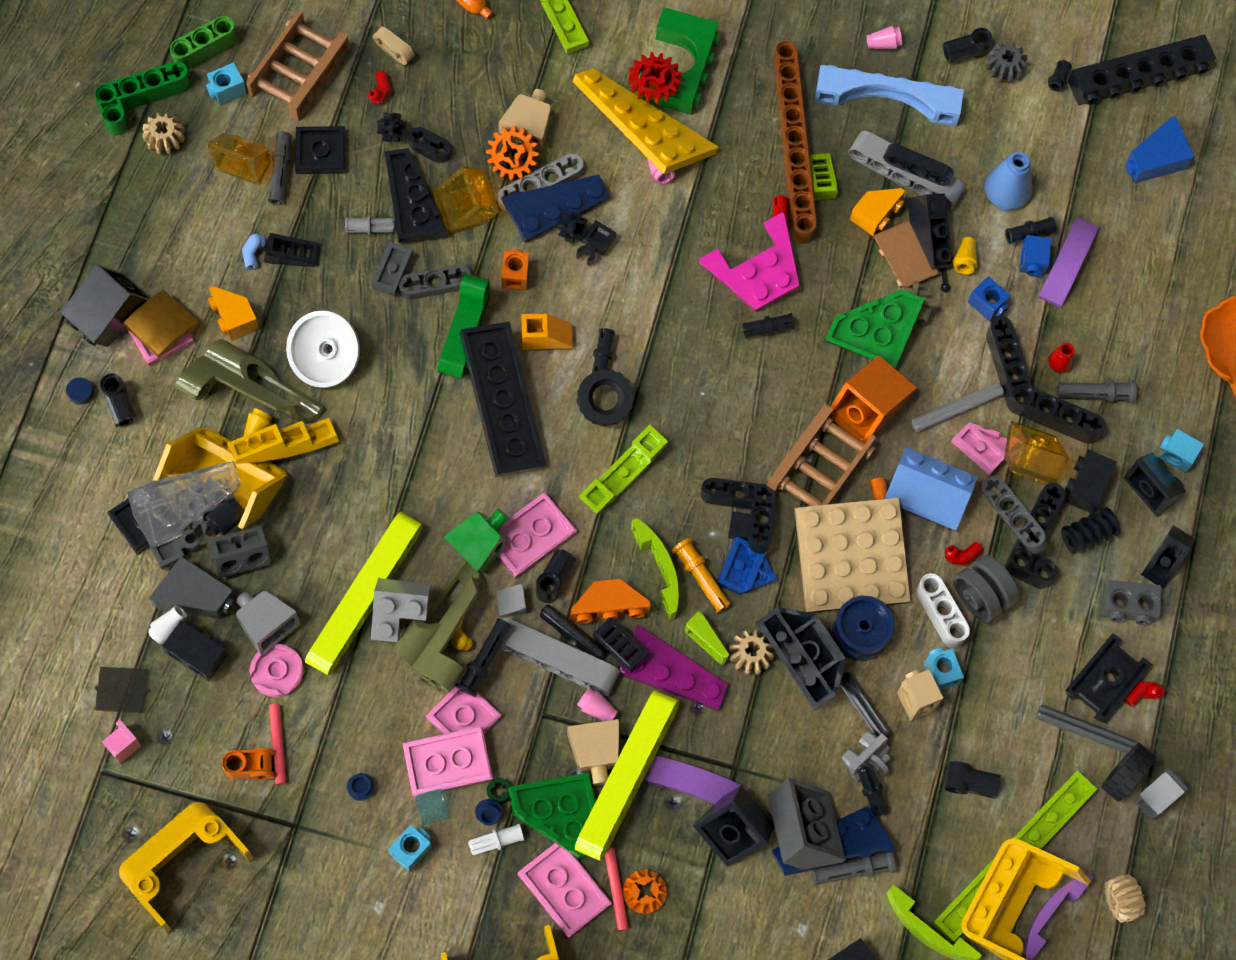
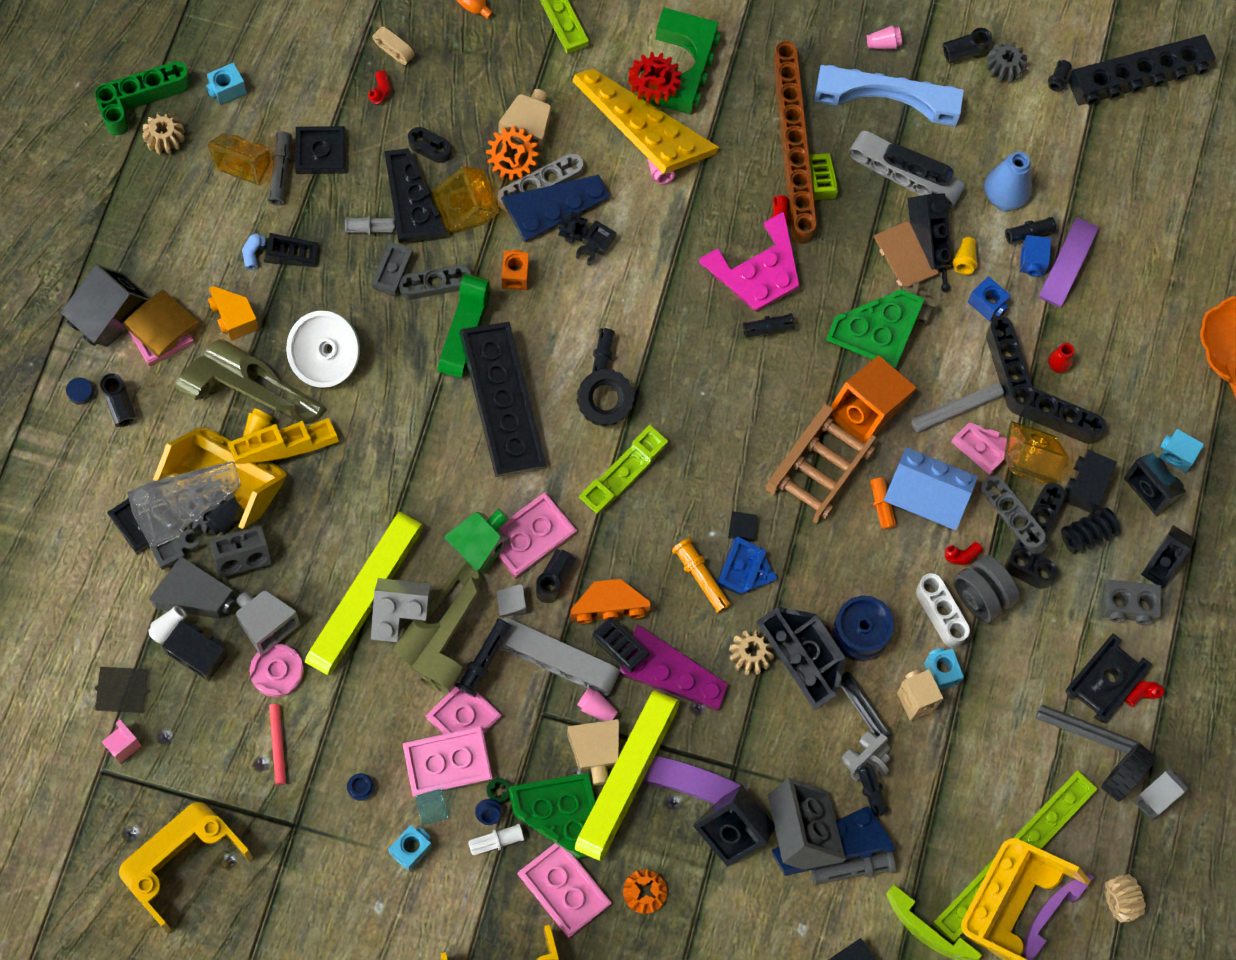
(207, 33): bright green beam -> none
(251, 764): orange piece -> none
(310, 84): medium nougat fence -> none
(391, 127): black gear -> none
(460, 640): yellow arm -> none
(545, 332): light orange slope -> none
(571, 632): black axle -> none
(616, 890): coral bar -> none
(648, 539): lime slope -> none
(702, 633): lime slope -> none
(751, 501): black beam -> none
(852, 553): tan plate -> none
(875, 208): light orange slope -> none
(965, 780): black piece -> none
(1109, 391): dark grey pin -> none
(1160, 153): blue slope -> none

